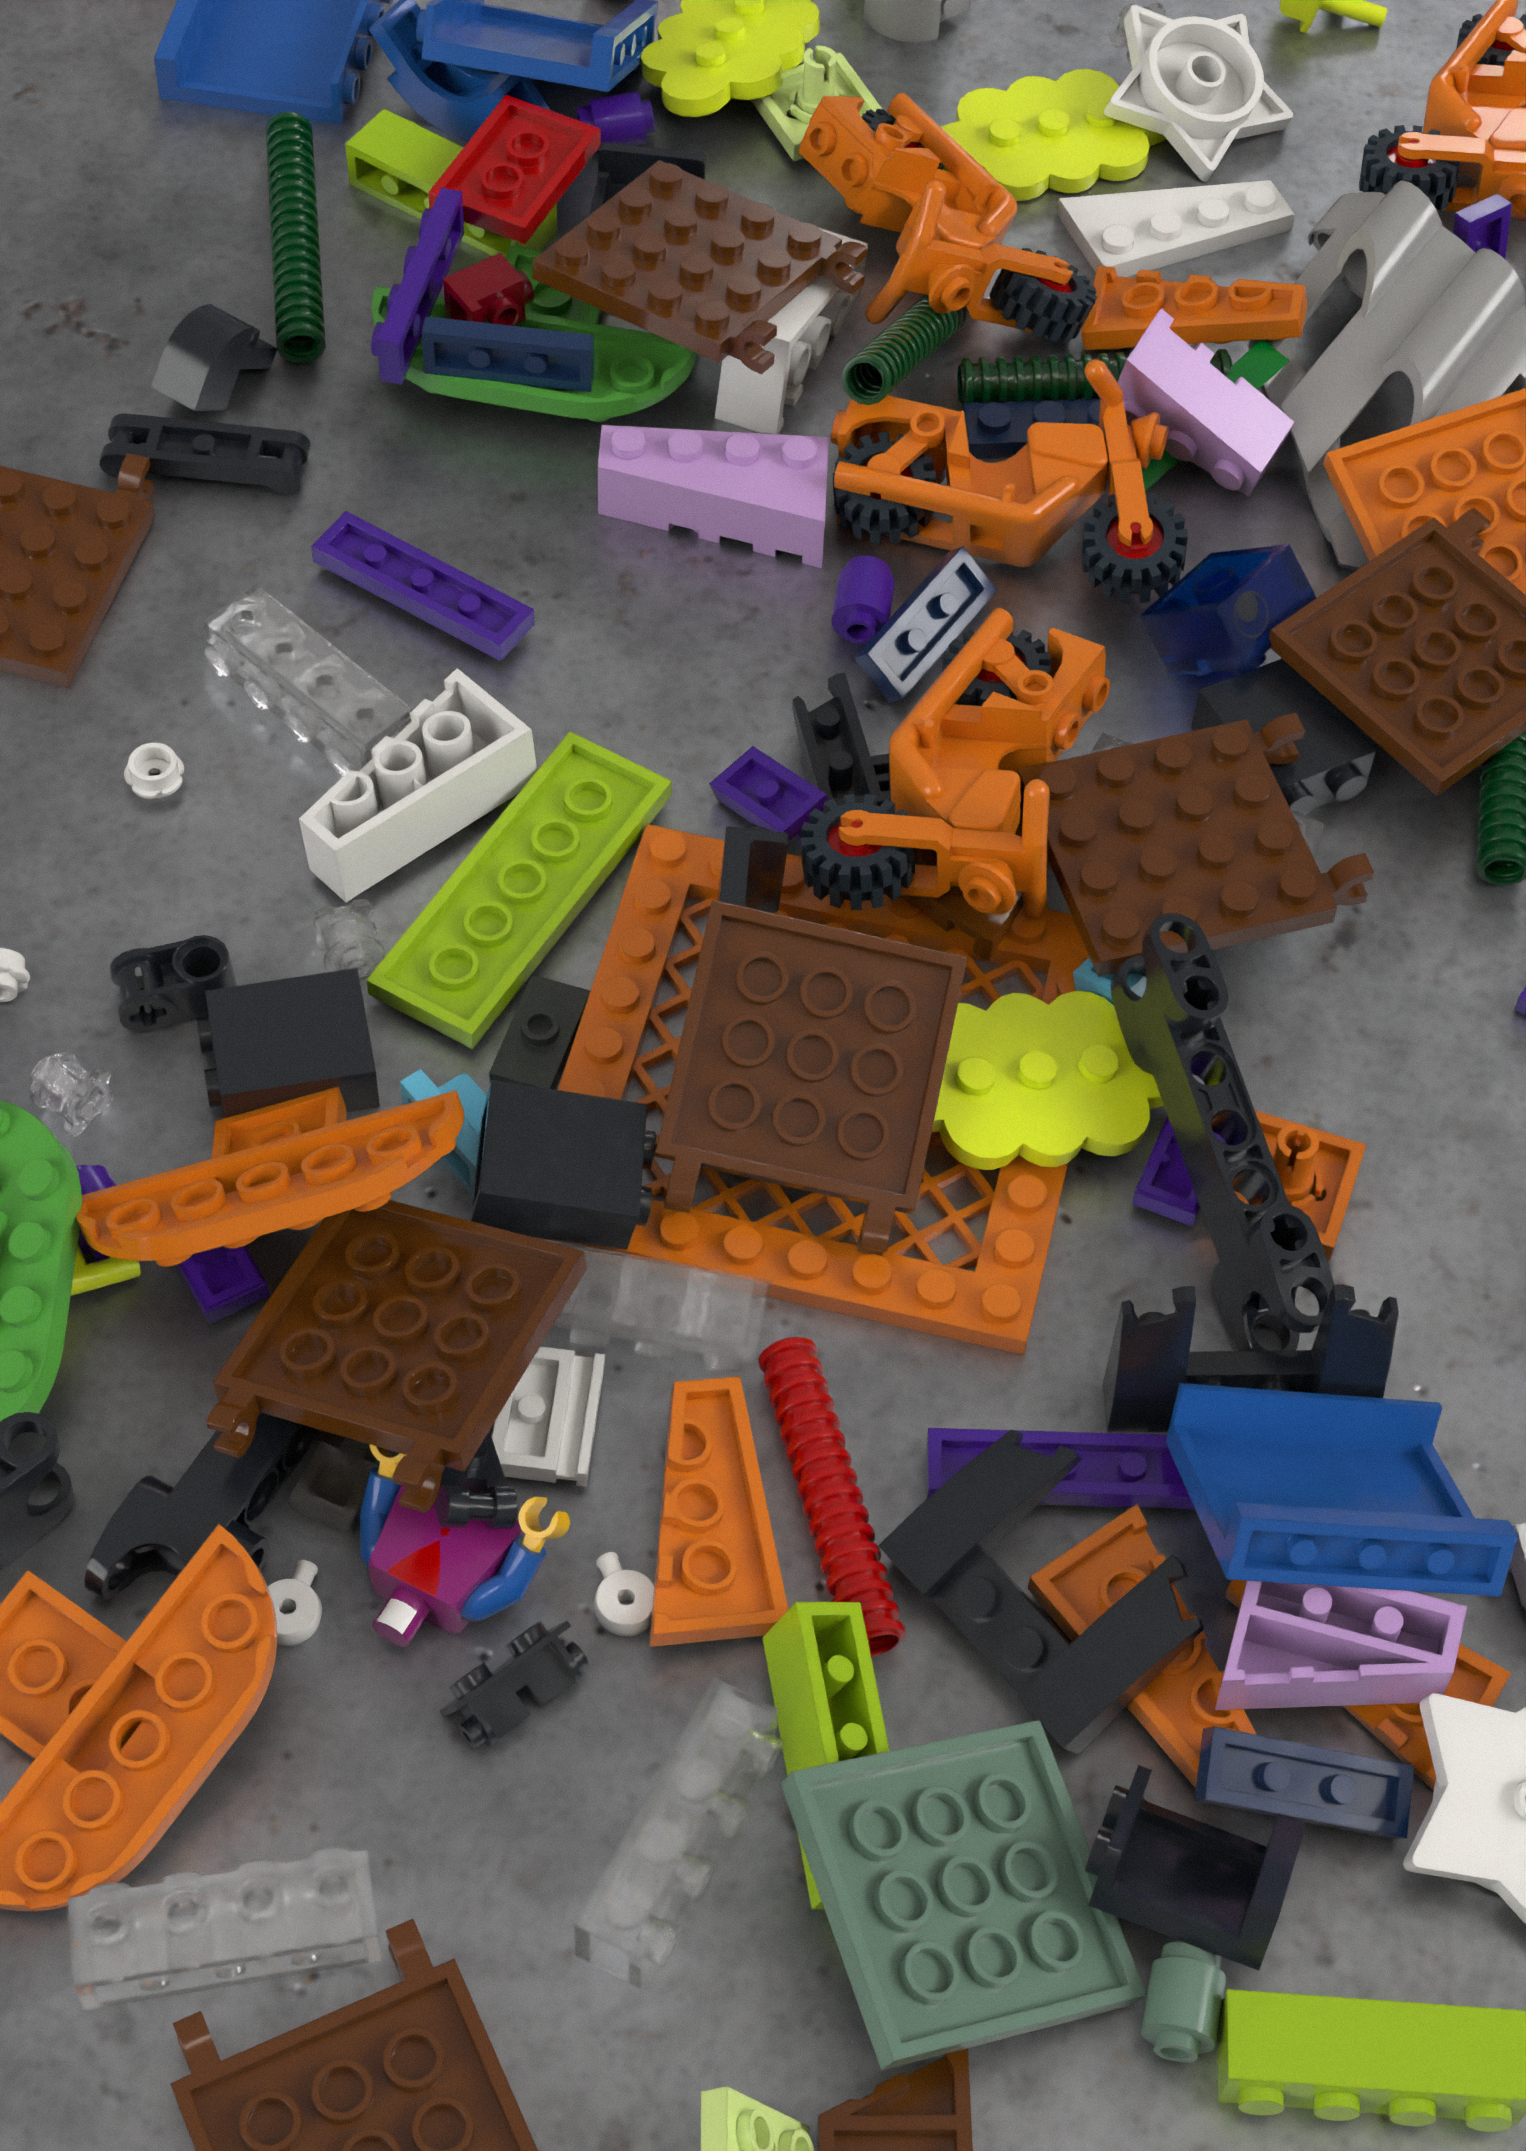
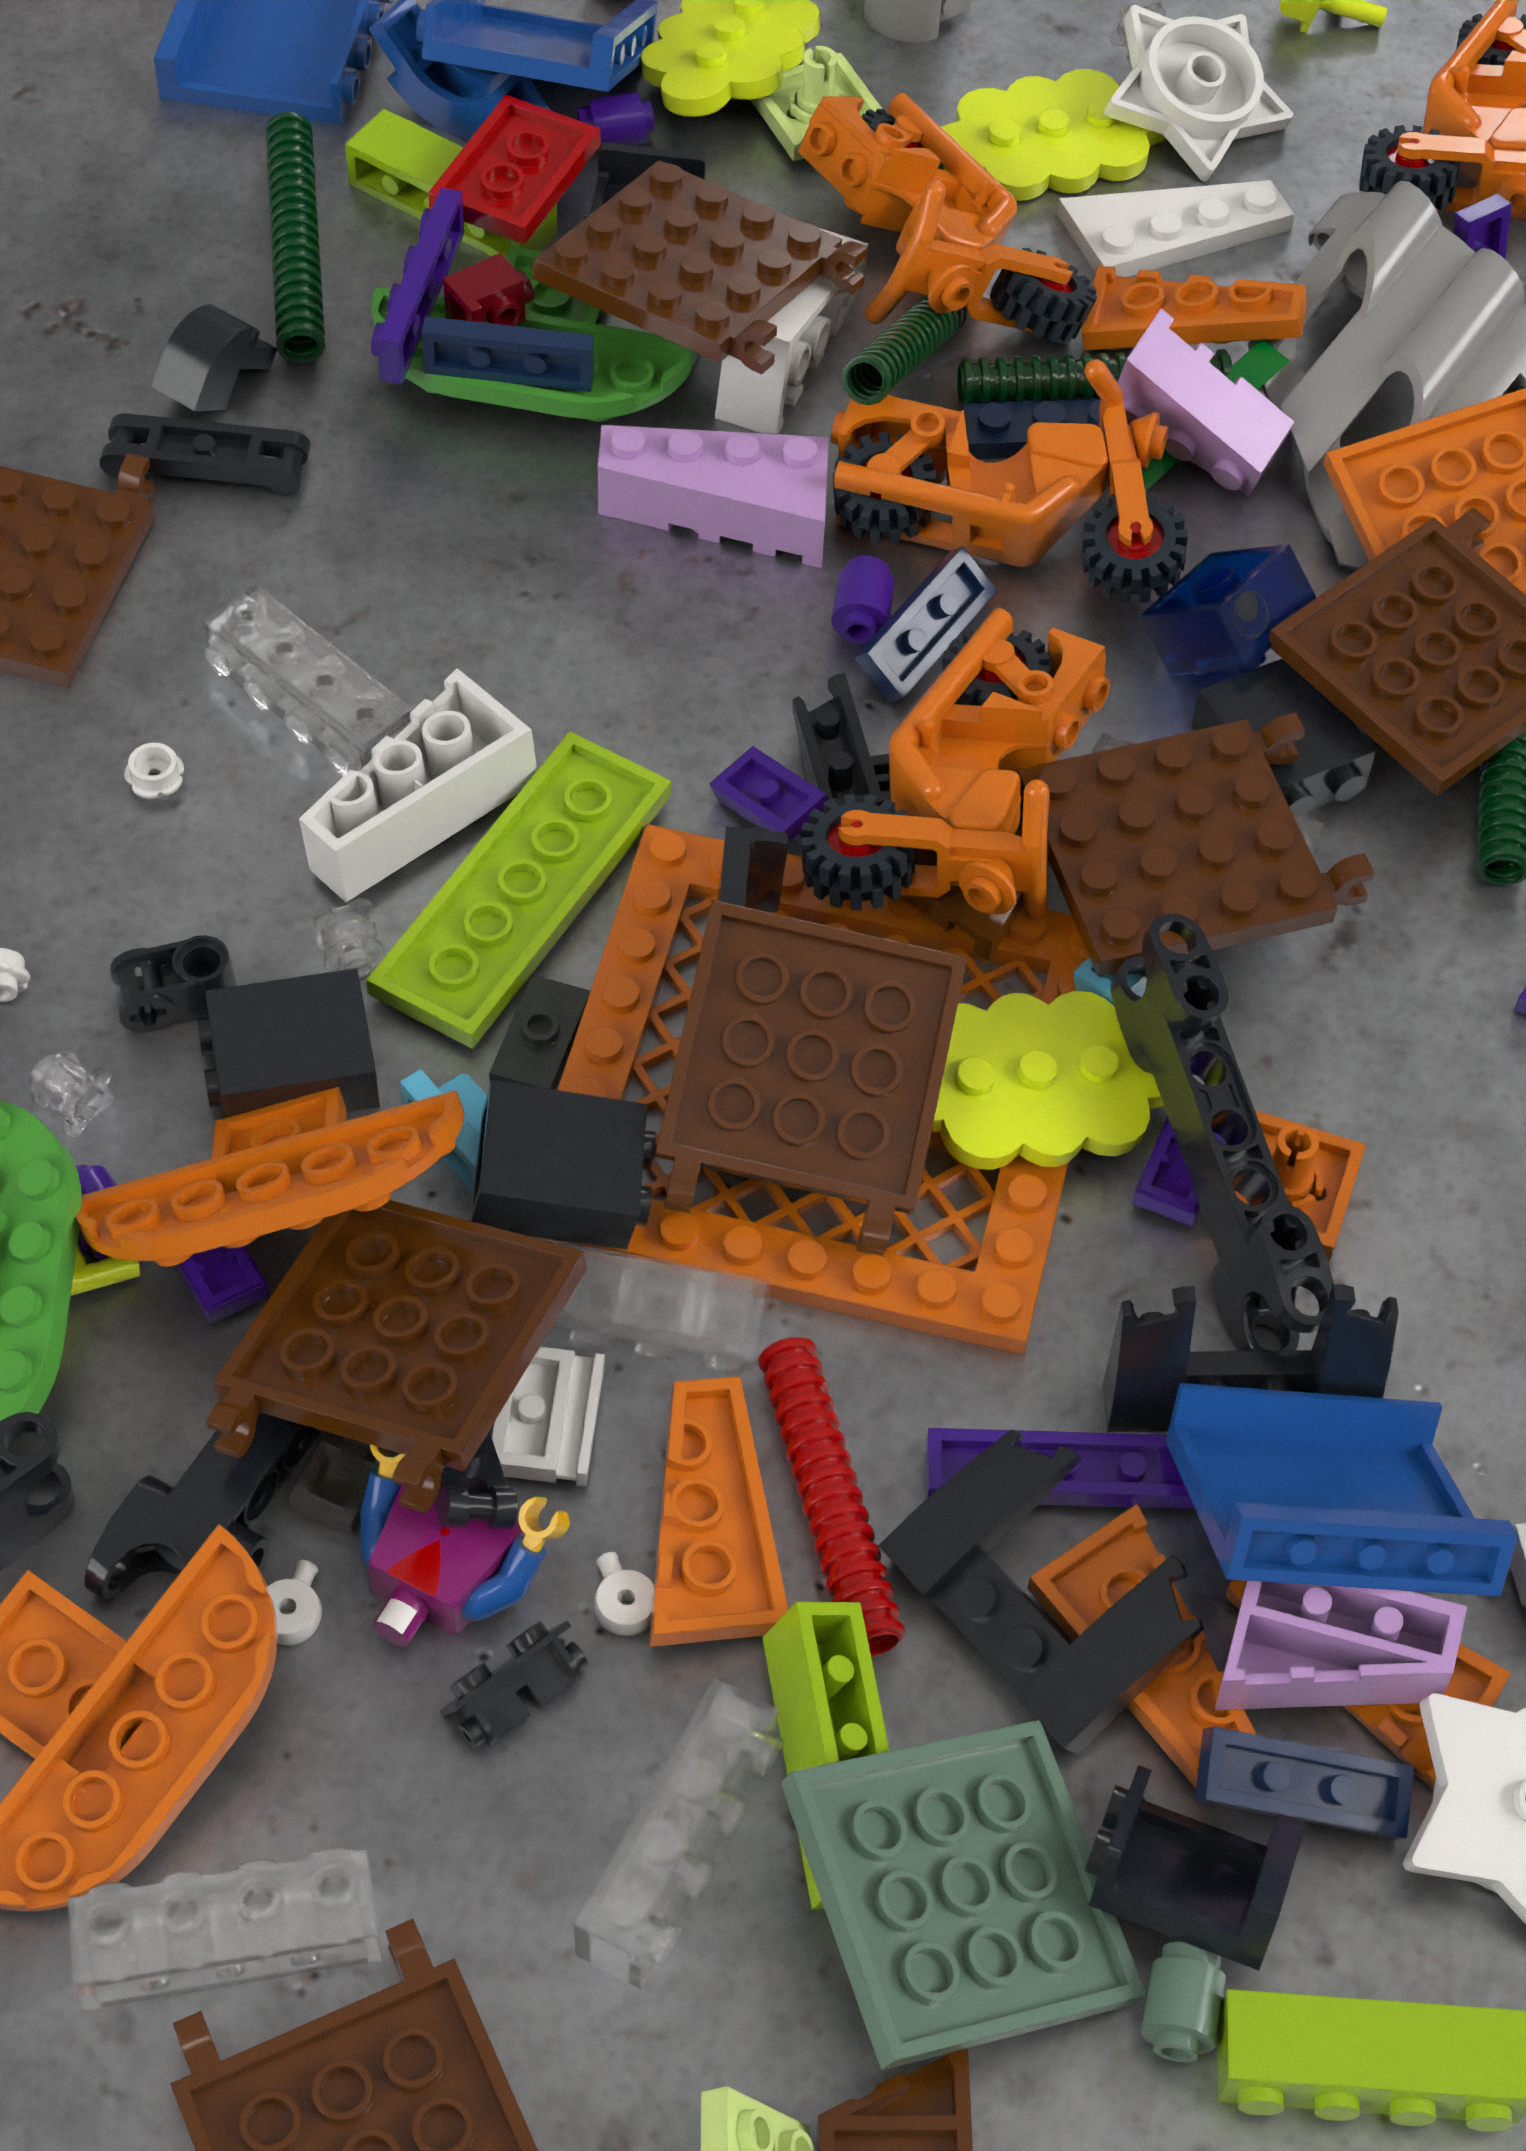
(423, 585): dark purple plate -> none

